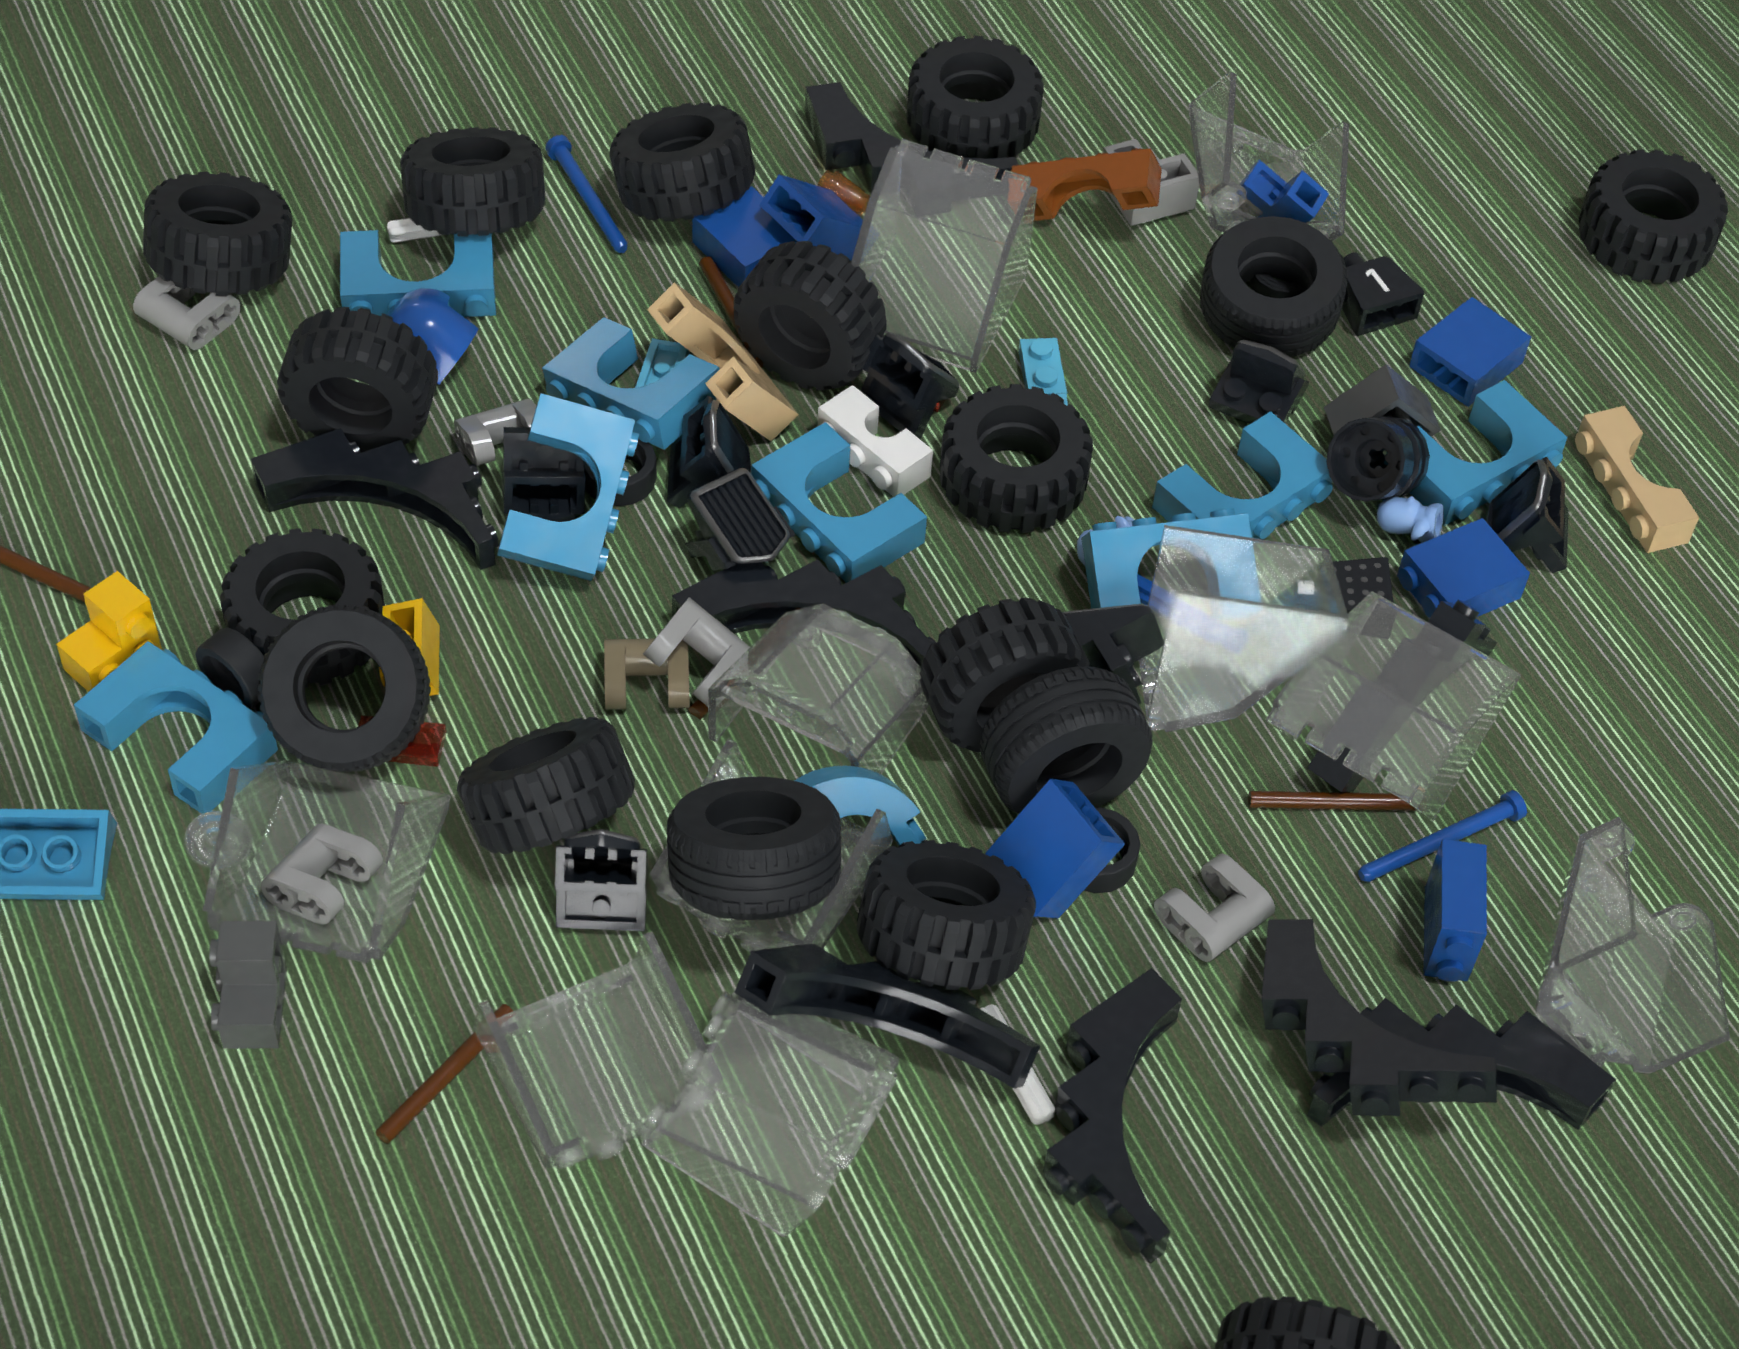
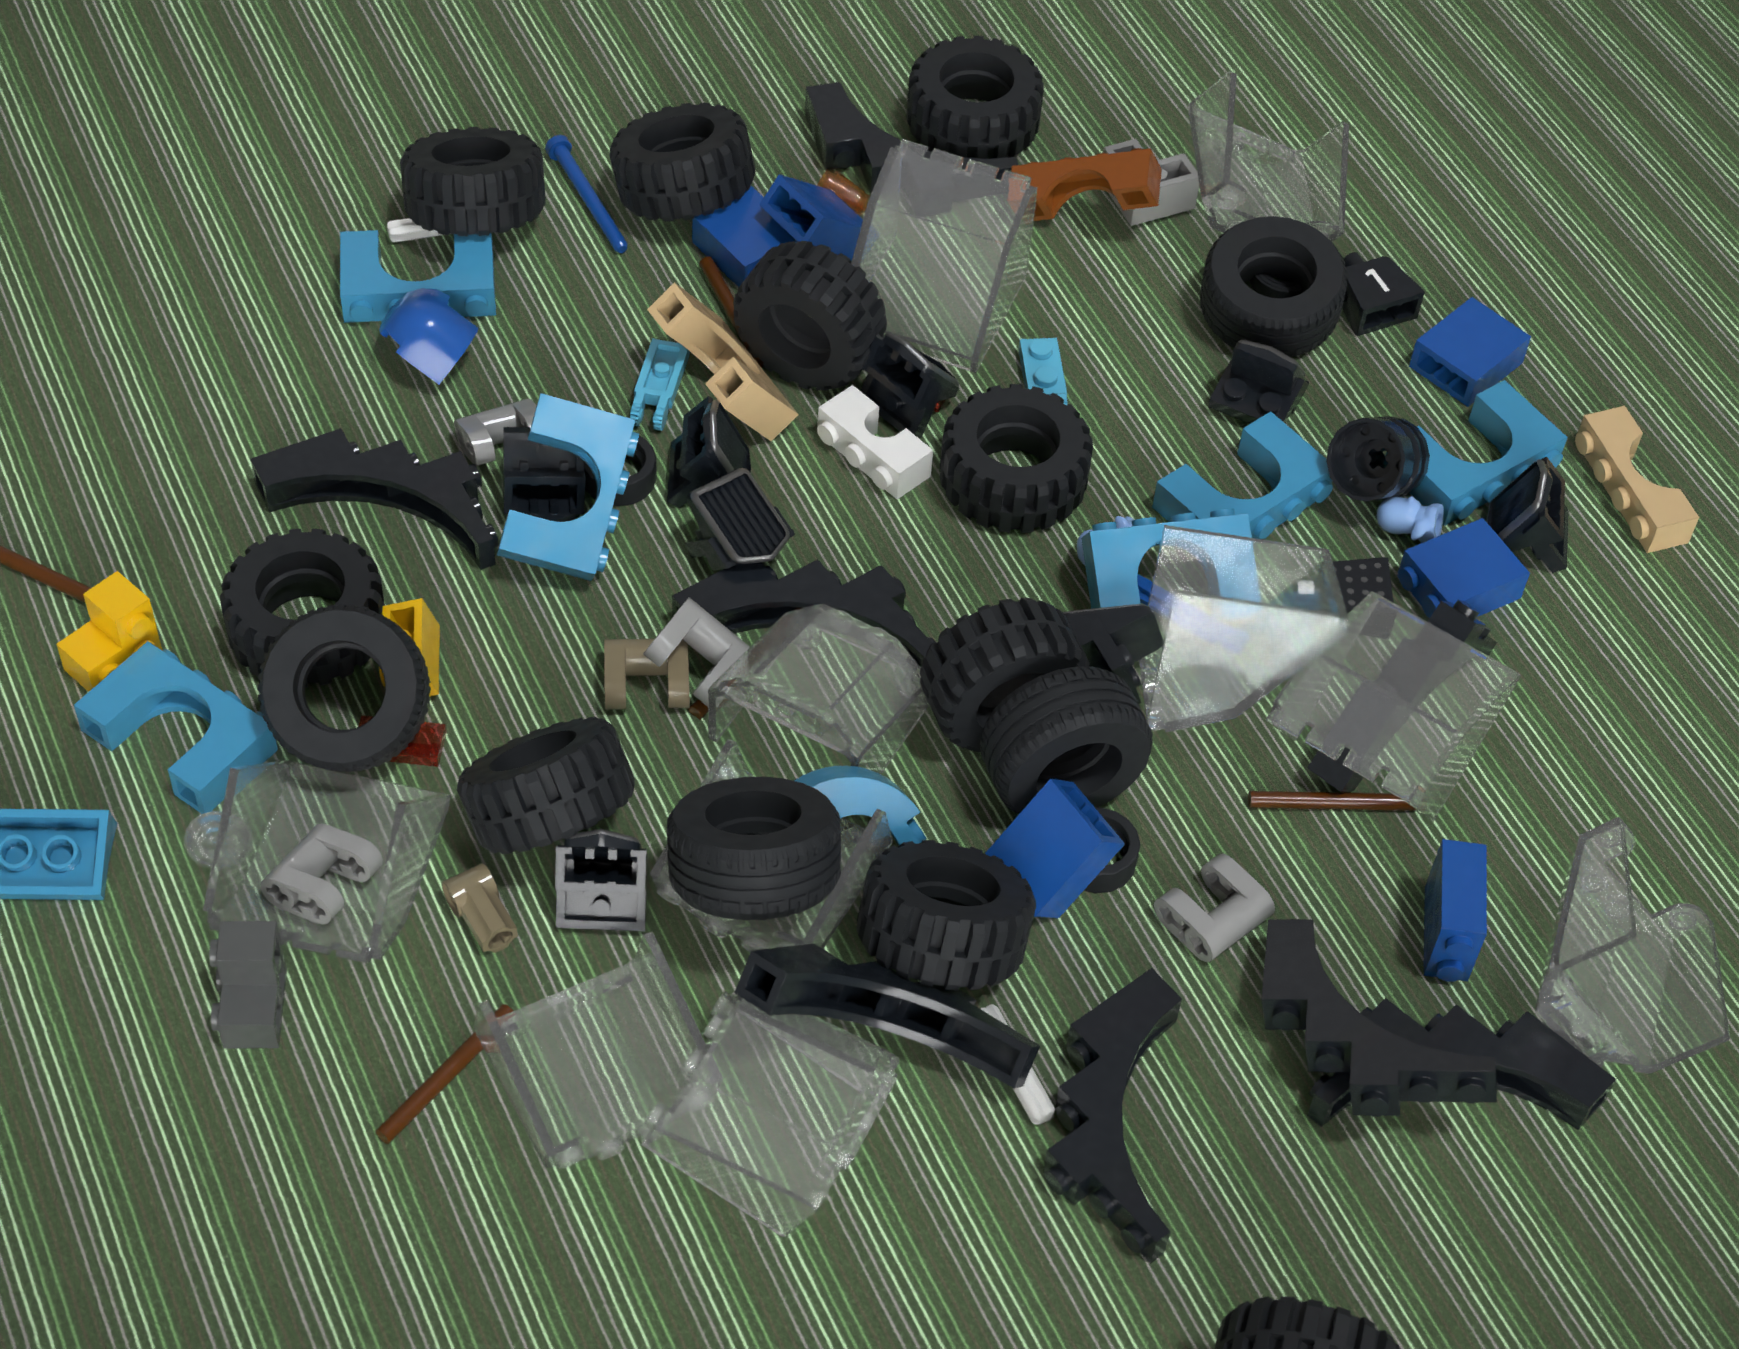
(164, 307): light grey connector -> none
(217, 233): black tyre -> none
(232, 664): black tyre -> none
(364, 348): black tyre -> none
(477, 900): none -> dark tan piece
(601, 355): dark azure arch -> none
(844, 543): dark azure arch -> none
(1293, 199): blue brick -> none
(1380, 396): dark grey brick -> none
(1510, 806): blue bar -> none
(1648, 246): black tyre -> none

